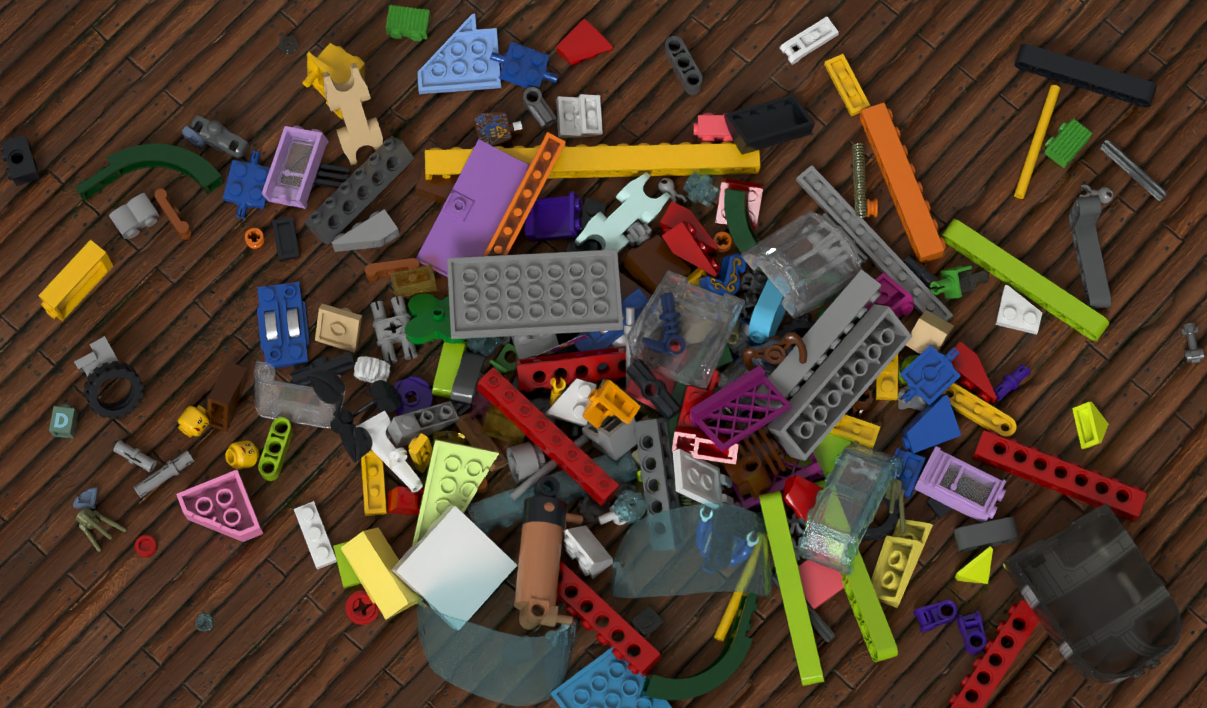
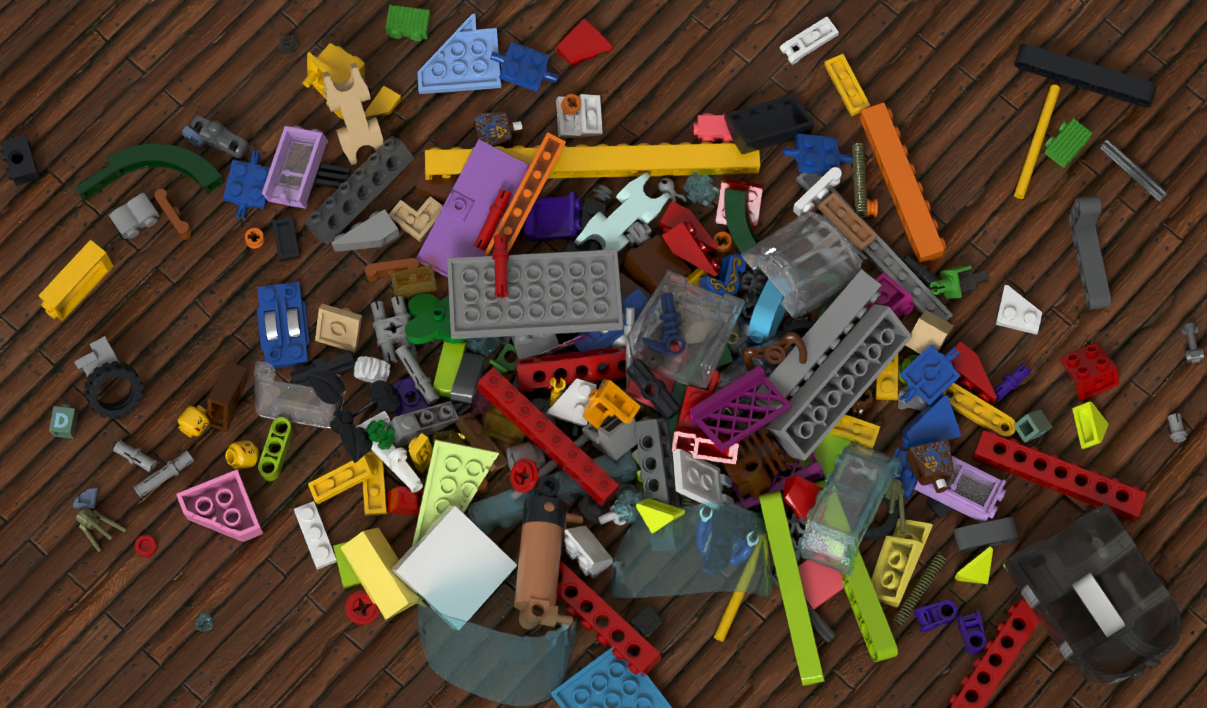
(340, 479): none -> yellow plate
(380, 435): none -> green piece
(383, 103): none -> yellow tile
(416, 223): none -> tan plate
(421, 381): none -> light grey pin
(492, 219): none -> red pin
(500, 257): none -> red pin
(520, 483): none -> red gear
(539, 108): flat silver piece -> none
(577, 104): none -> orange bush
(602, 193): none -> dark grey plate
(658, 514): none -> neon yellow slope
(683, 56): dark grey beam -> none
(718, 671): dark green arch -> none
(816, 153): none -> blue plate
(819, 190): none -> white plate
(847, 221): none -> medium nougat plate
(931, 576): none -> olive piece
(932, 464): none -> reddish brown torso
(1025, 280): lime beam -> none
(1032, 426): none -> sand green brick
(1090, 370): none -> red bracket
(1098, 605): none -> white beam
(1103, 193): light grey arm -> none
(1177, 429): none -> light grey pin

